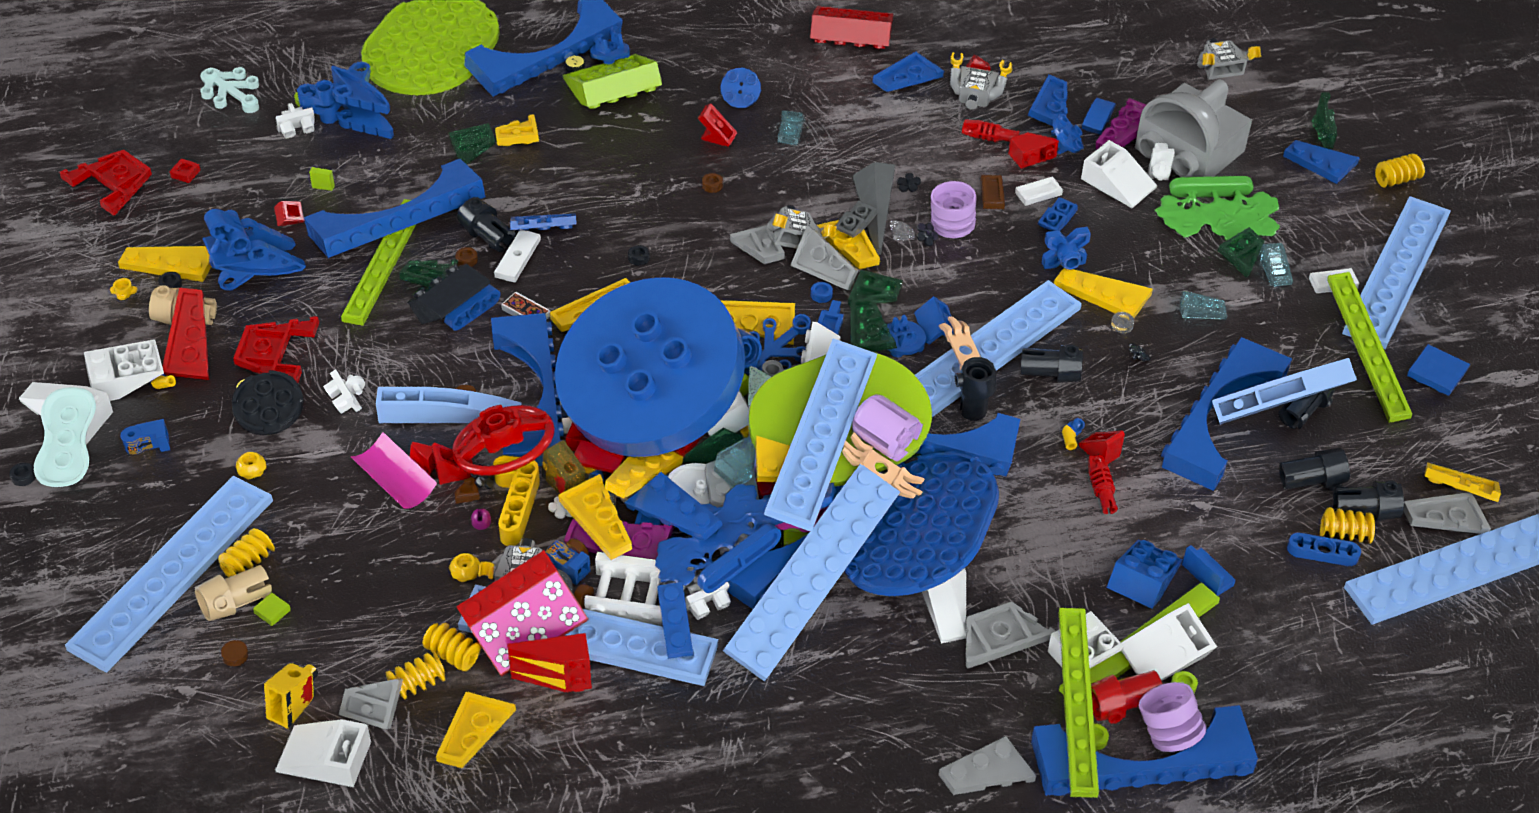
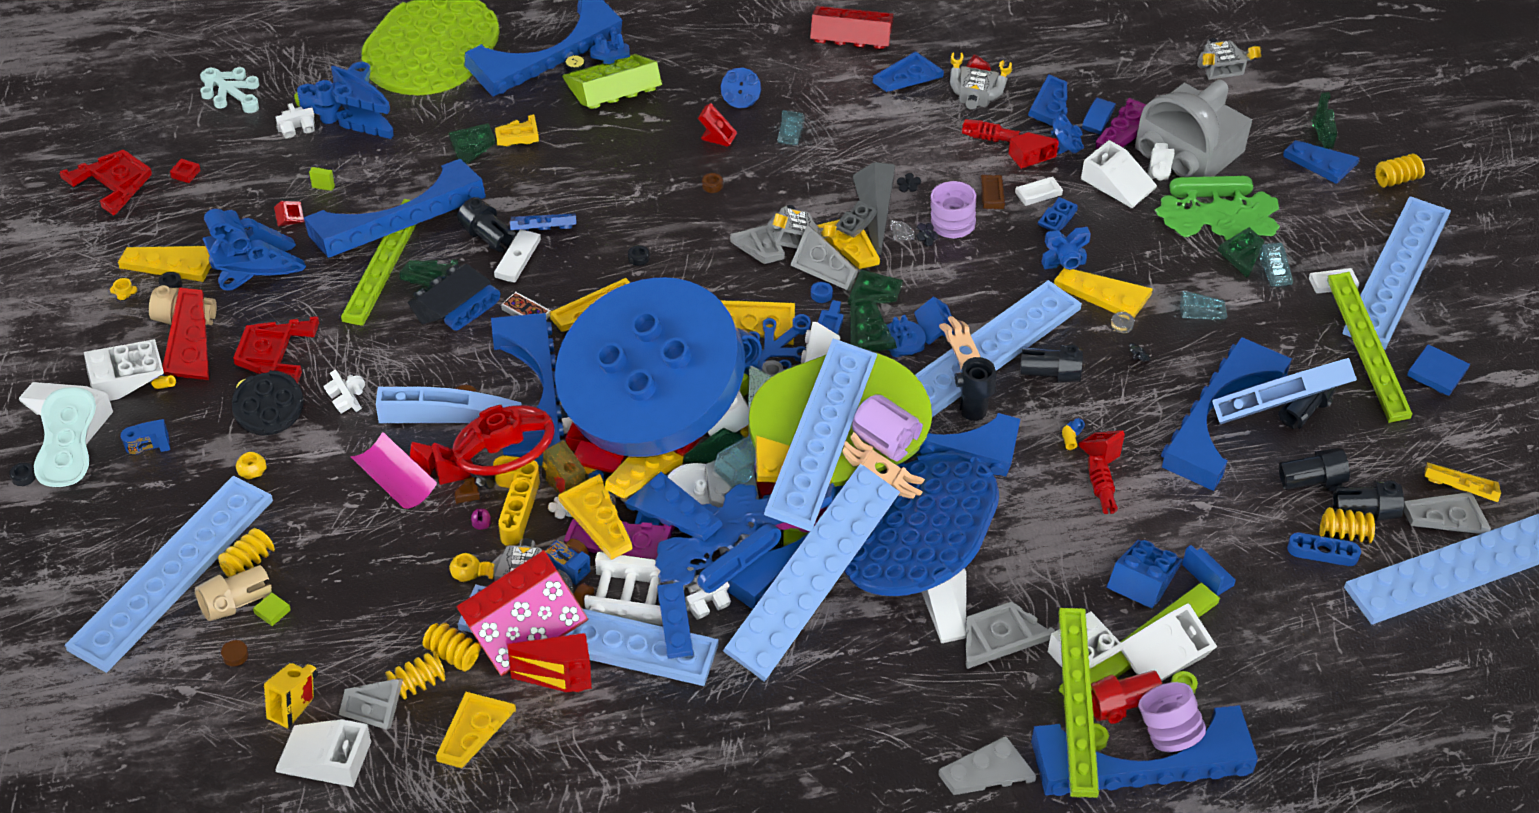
(466, 256): reddish brown tile -> none

